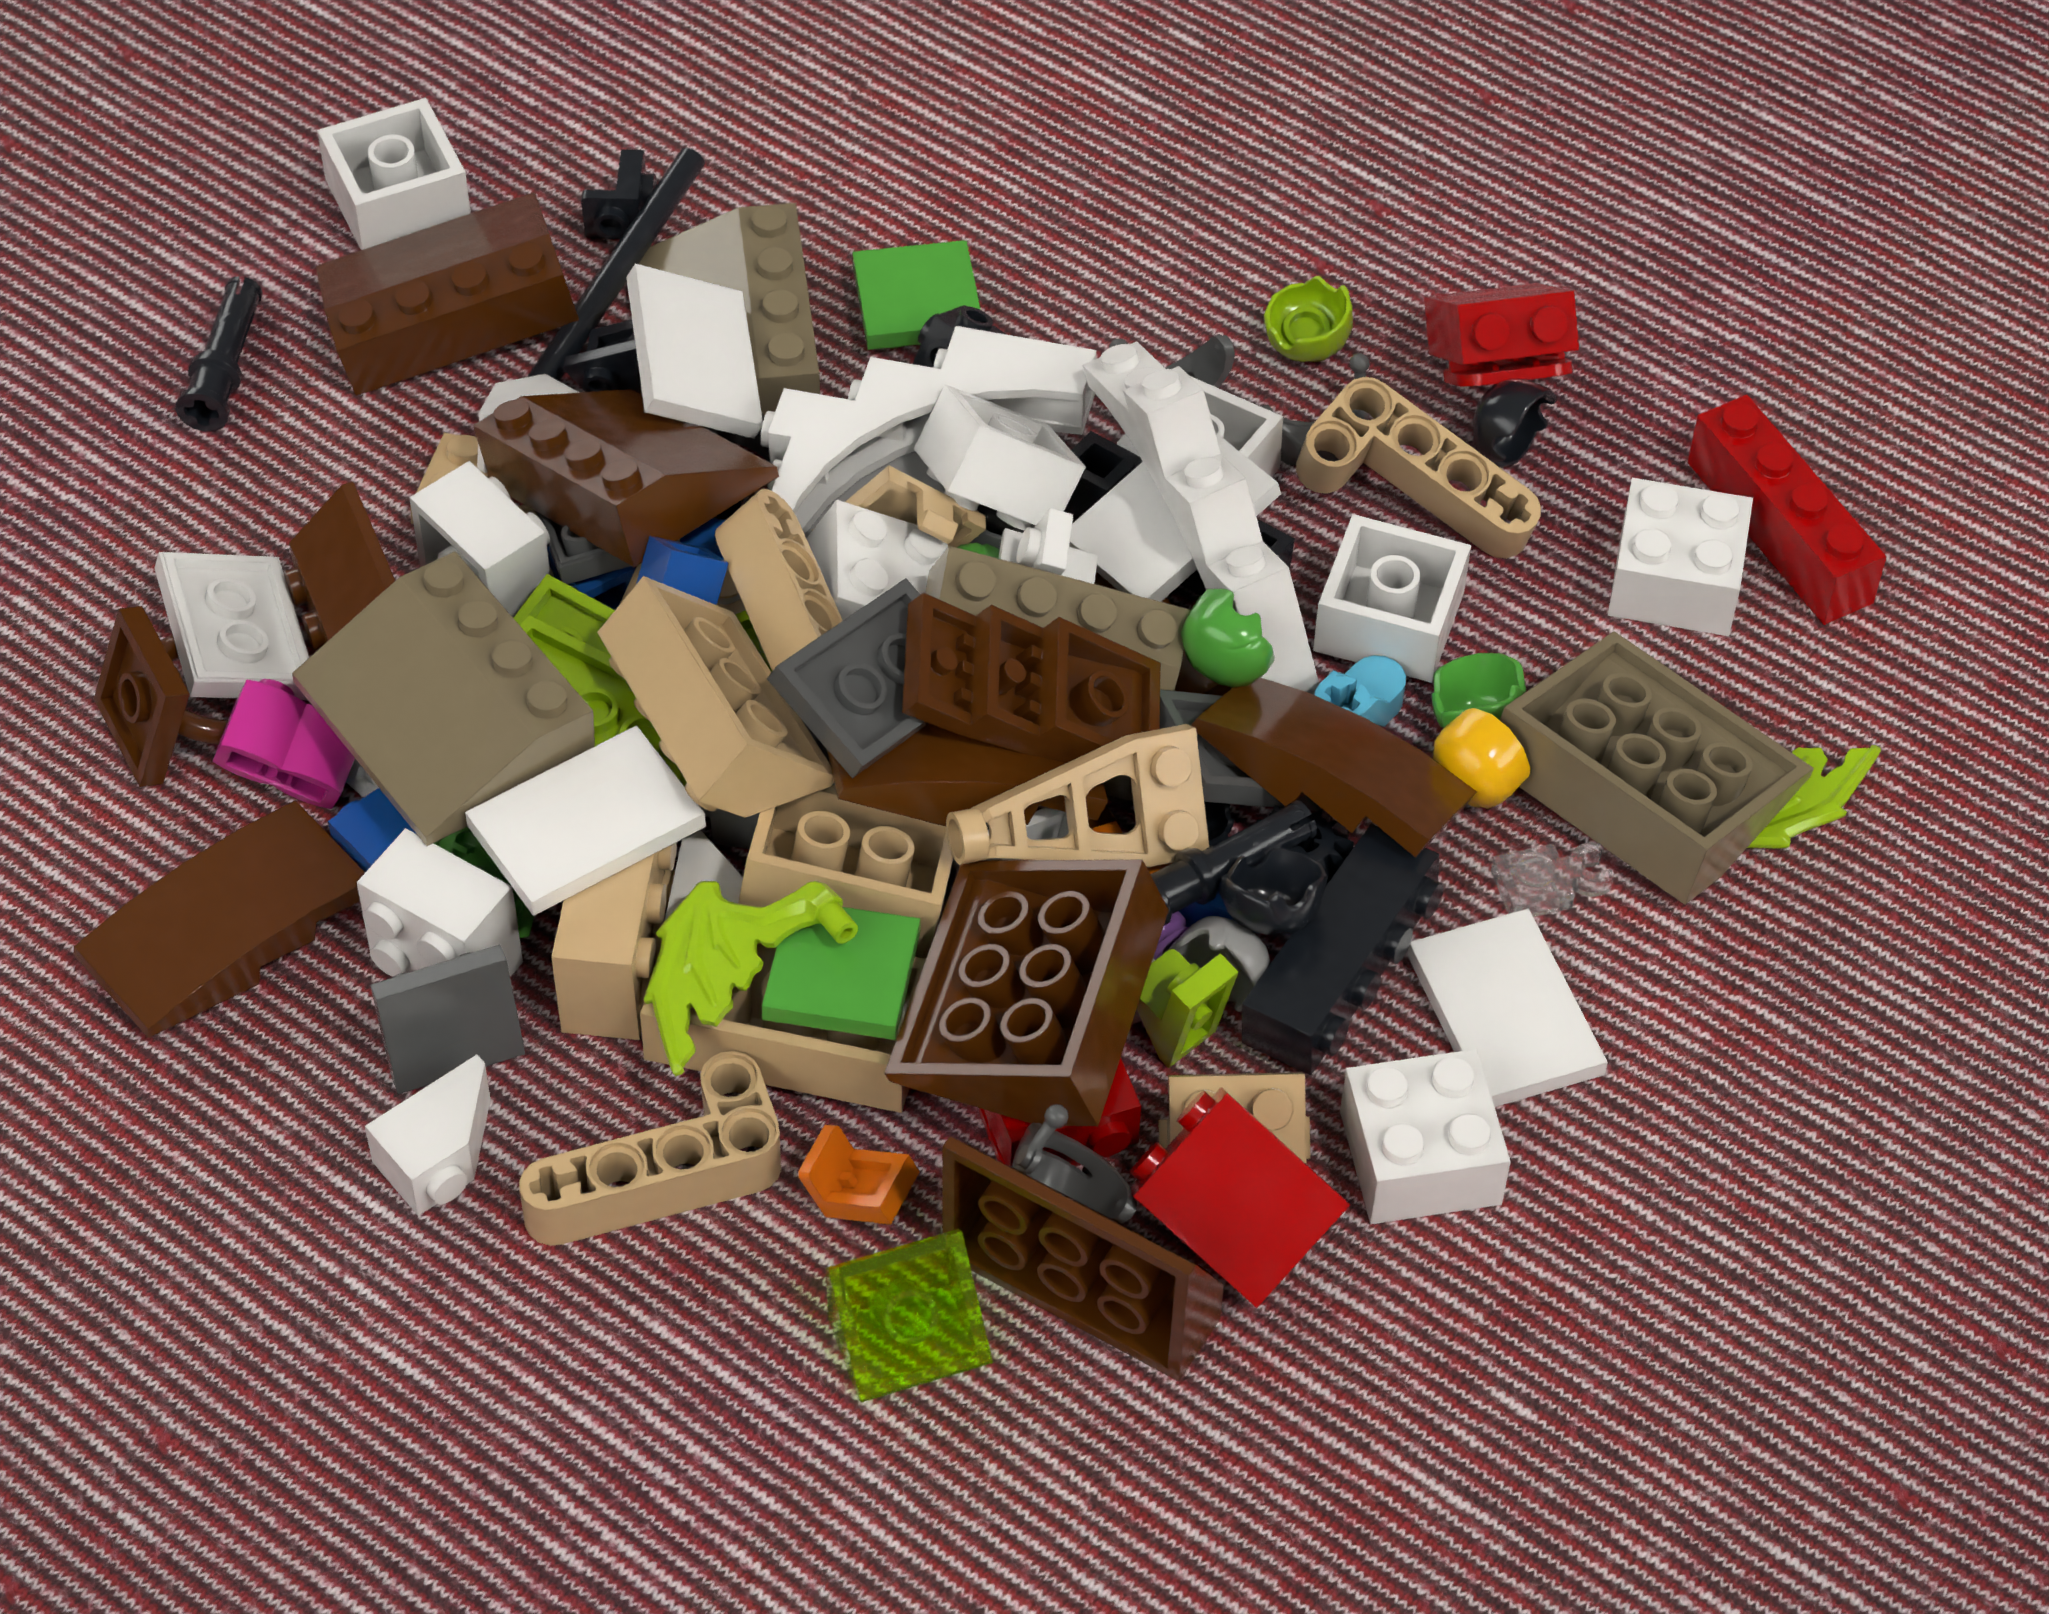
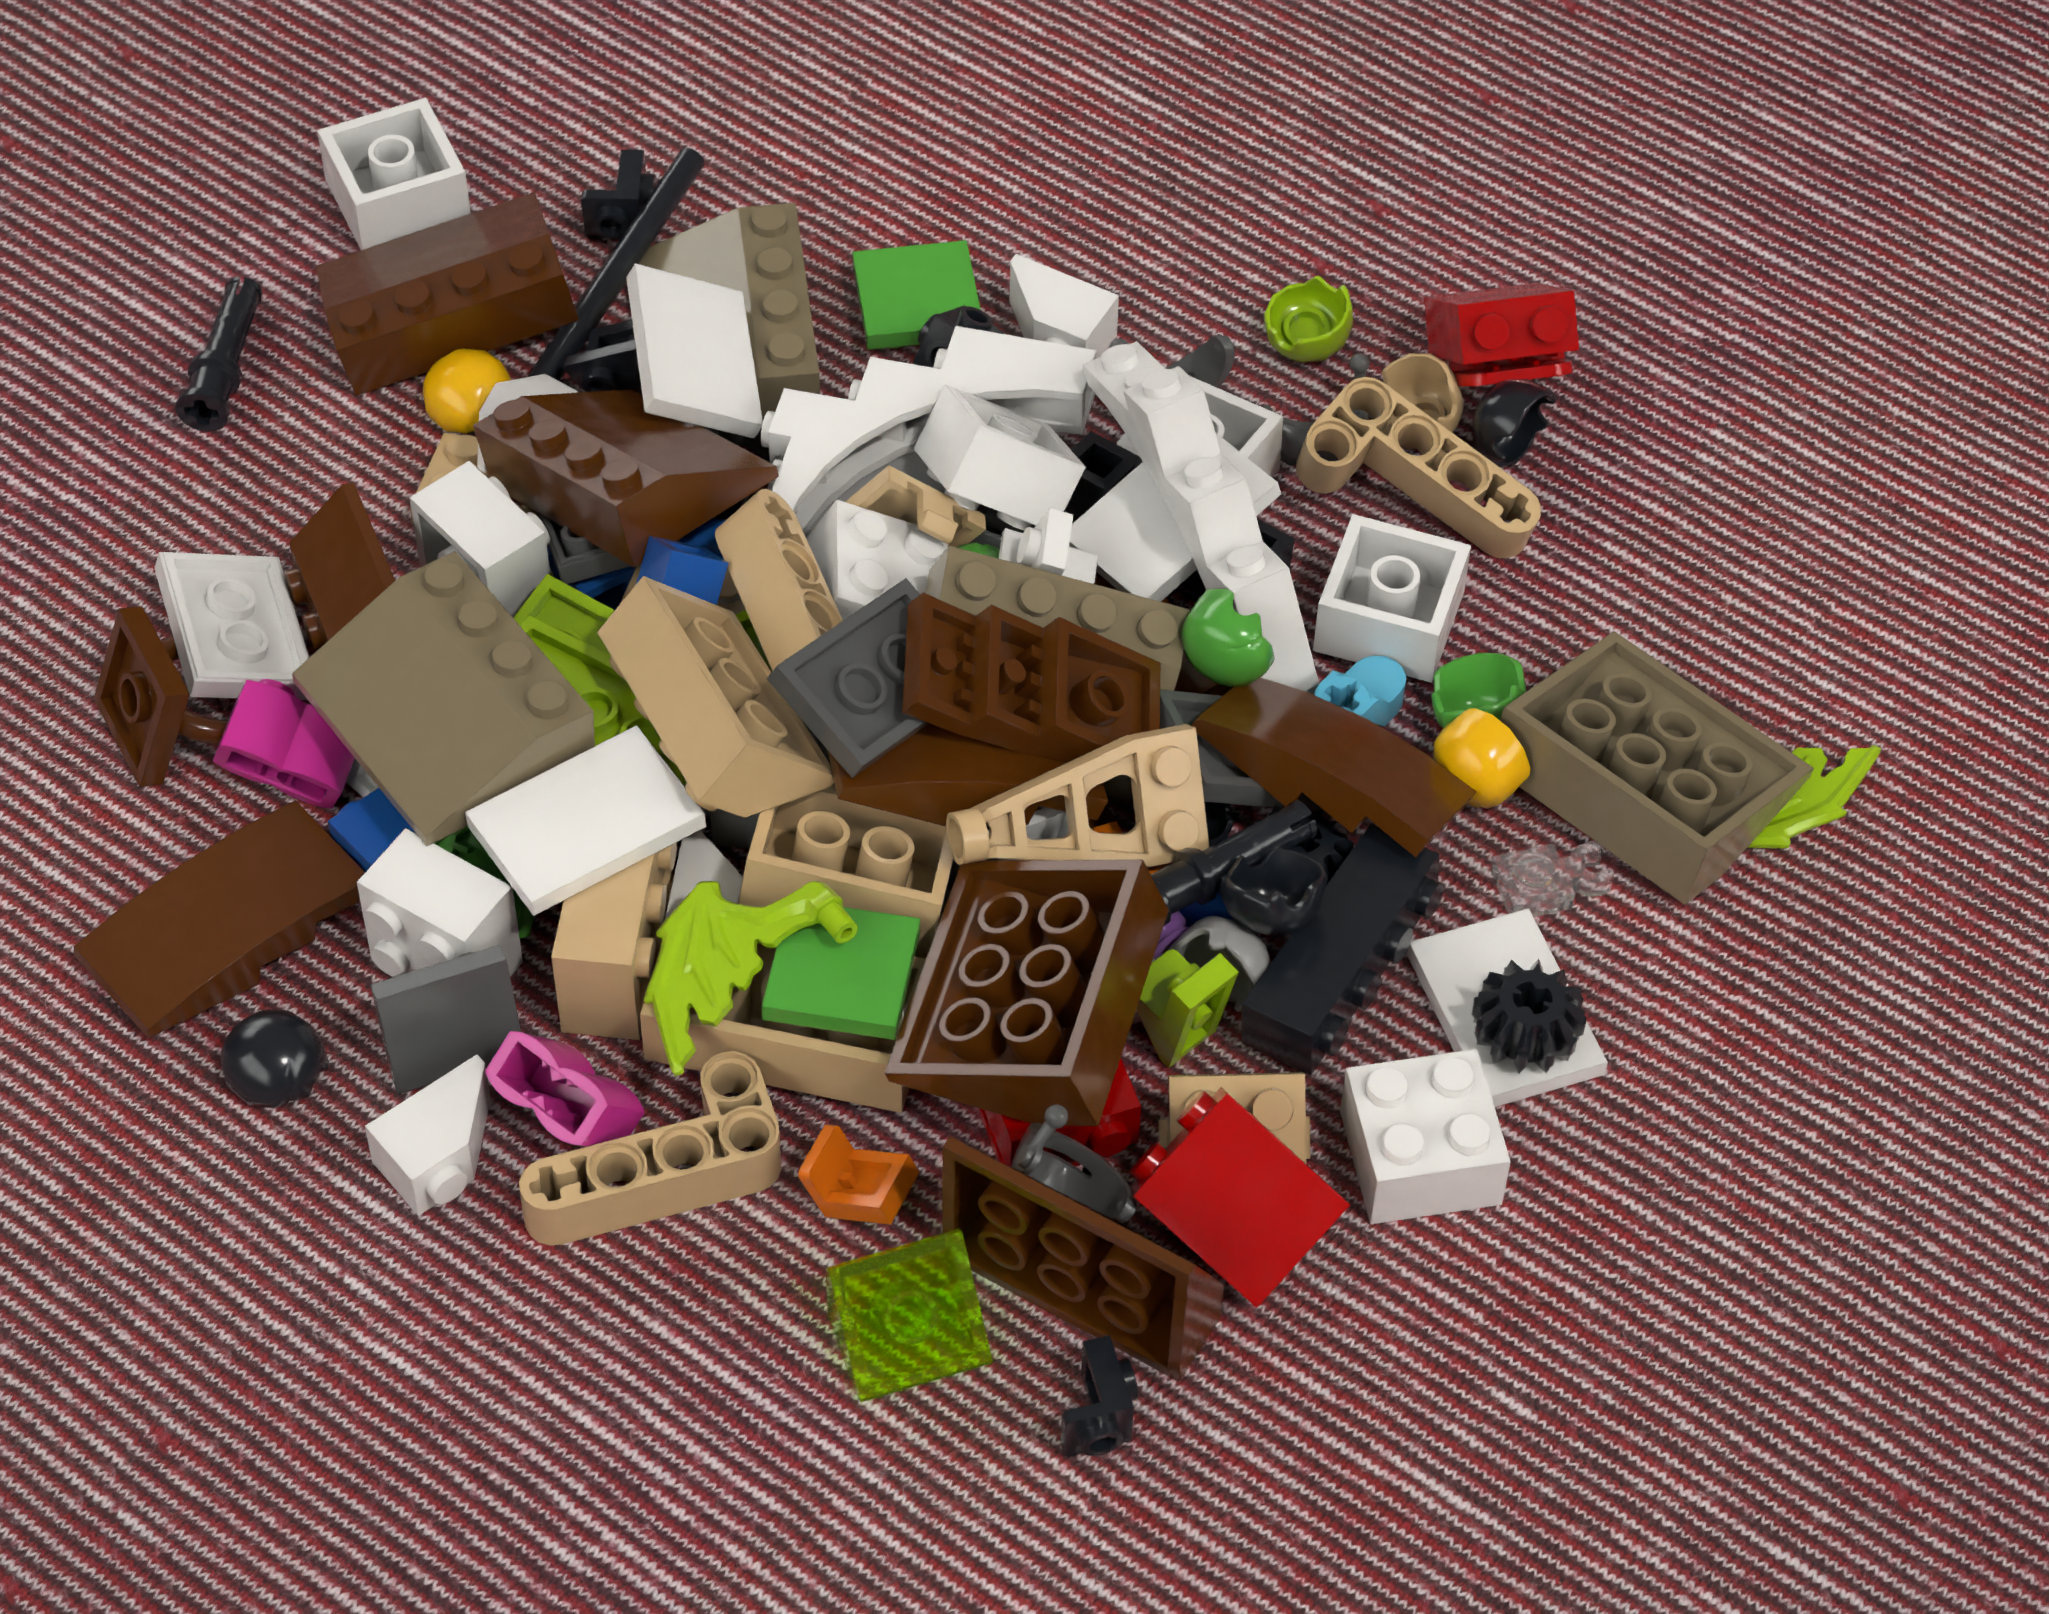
(272, 1058): none -> black hair
(459, 387): none -> yellow hair
(563, 1090): none -> dark pink brick
(1061, 307): none -> white slope
(1110, 1390): none -> black bracket
(1427, 385): none -> tan hair
(1528, 1016): none -> black gear
(1680, 557): white brick -> none
(1792, 512): red brick -> none

